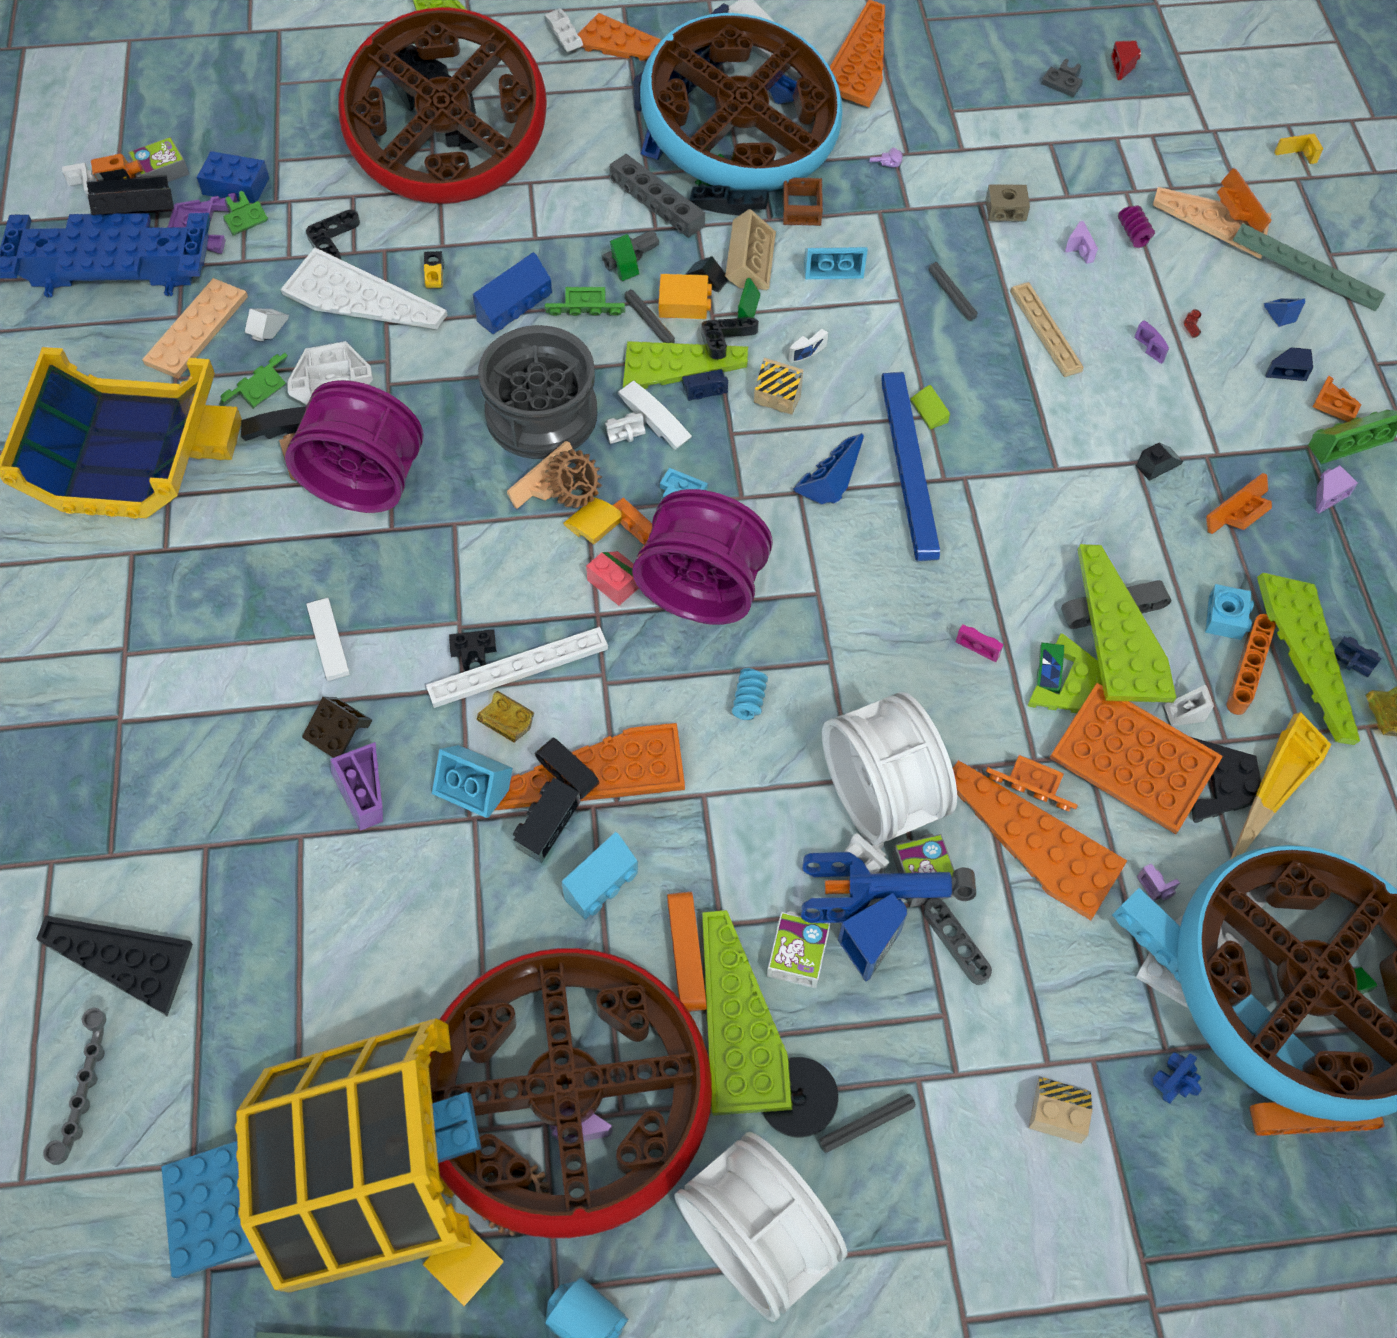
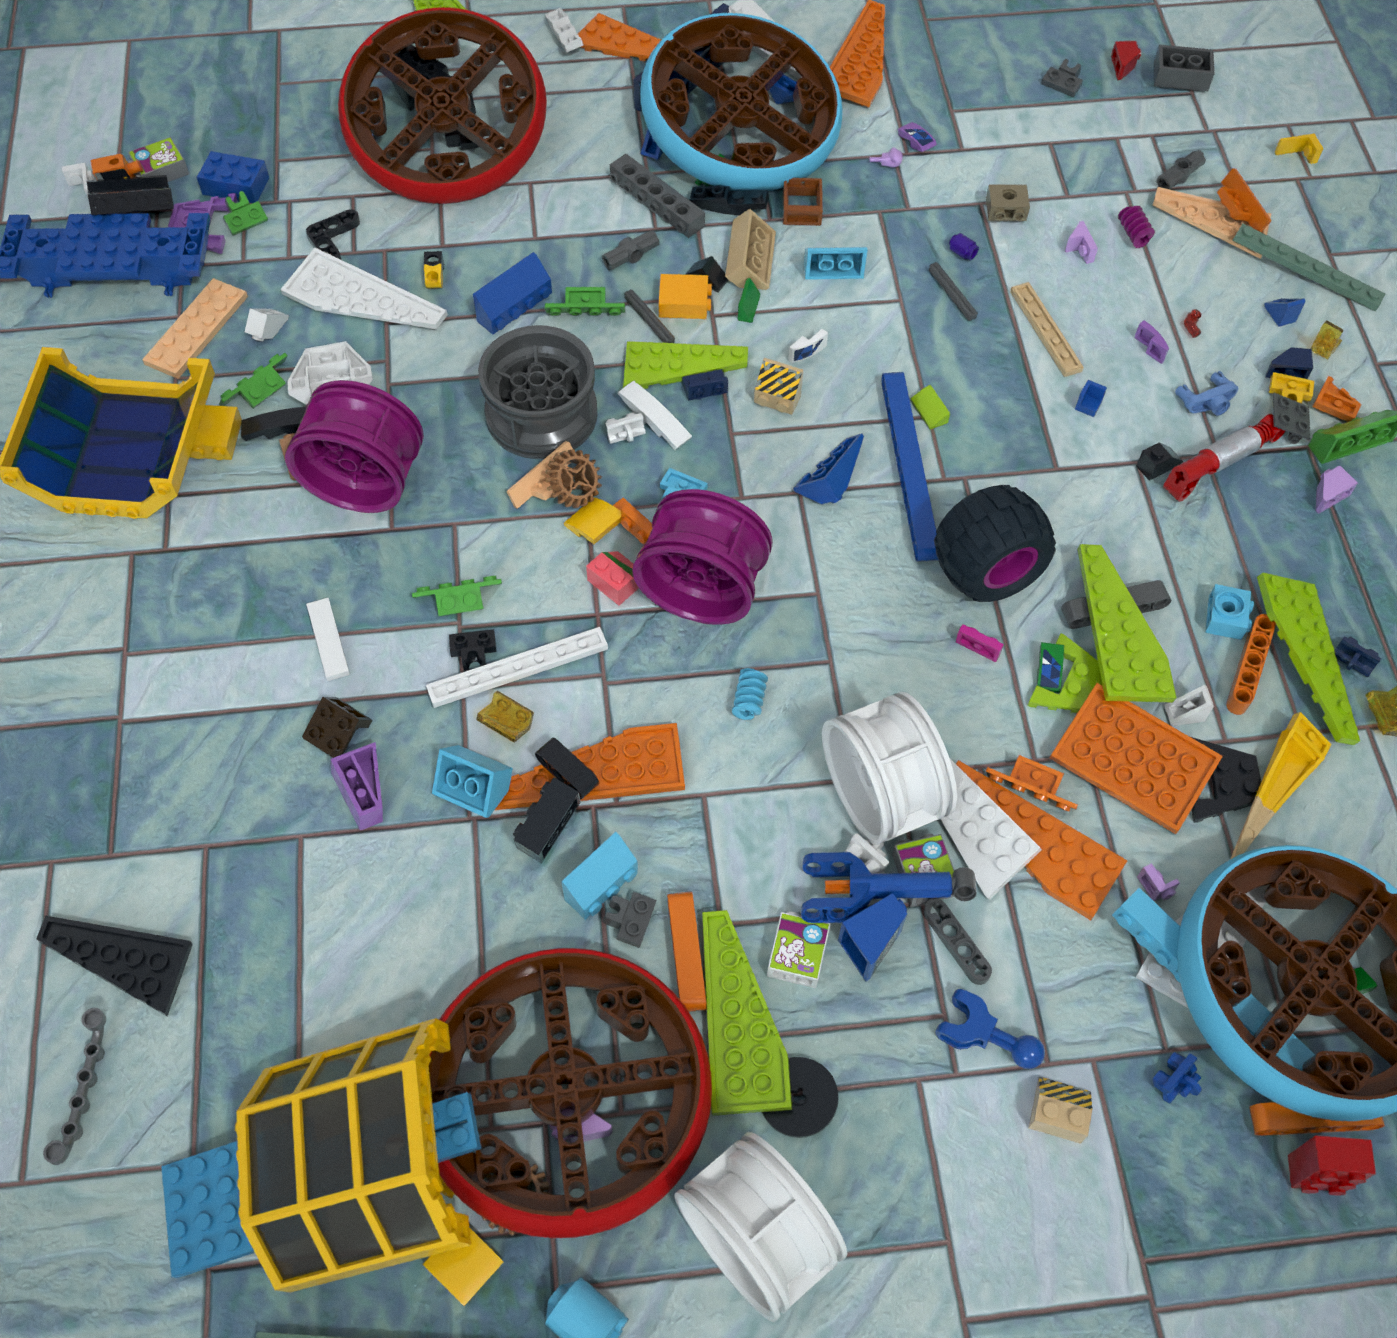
(458, 598): none -> bright green bracket
(625, 257): green slope -> none
(630, 917): none -> dark grey plate
(715, 330): black beam -> none
(867, 1123): dark grey axle -> none
(918, 137): none -> medium lavender slope
(963, 246): none -> dark purple brick
(981, 1028): none -> blue piece
(987, 836): none -> white wing
(994, 543): none -> black wheel
(1090, 398): none -> blue panel
(1181, 170): none -> dark grey piece
(1183, 67): none -> dark grey brick
(1214, 399): none -> medium blue connector
(1220, 455): none -> red piece
(1242, 507): orange bracket -> none
(1291, 387): none -> yellow plate
(1291, 417): none -> dark grey hinge
(1327, 340): none -> clear yellow bracket
(1331, 1164): none -> red brick

